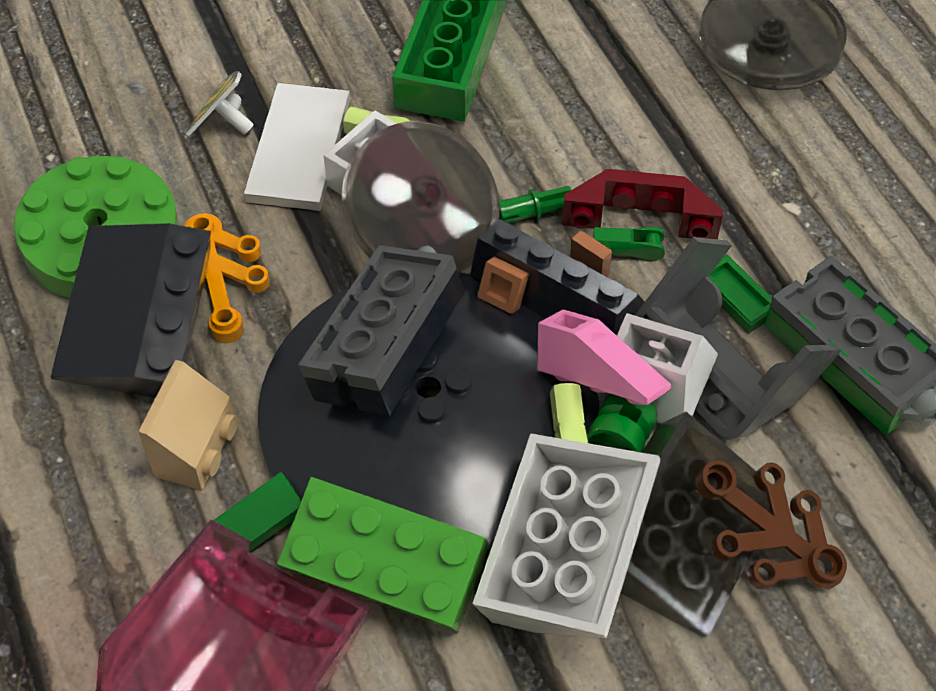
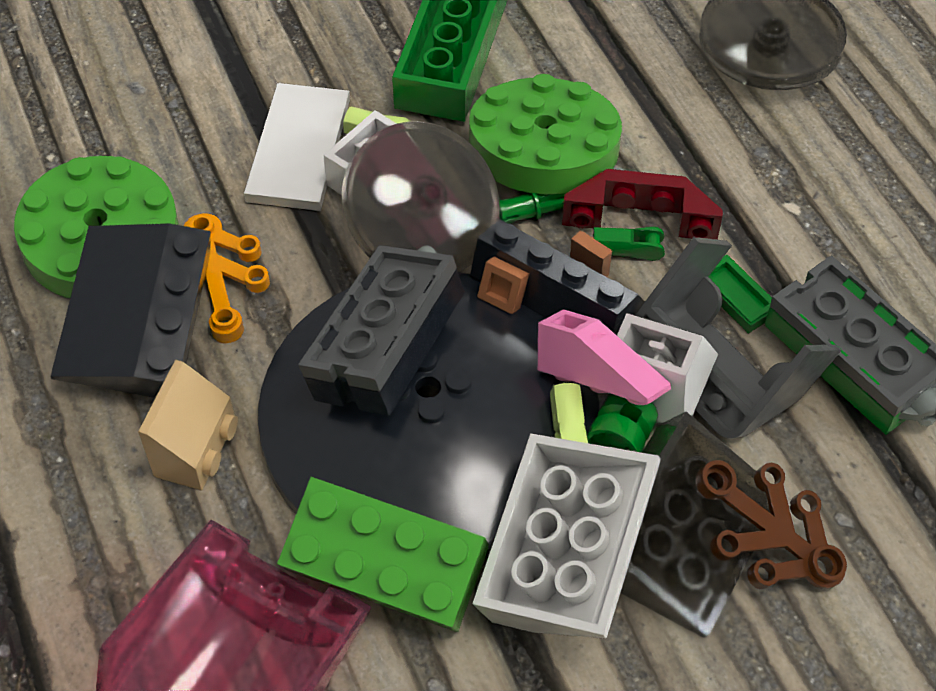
(225, 107): white shield -> none
(263, 511): green tile -> none
(514, 138): none -> bright green piece

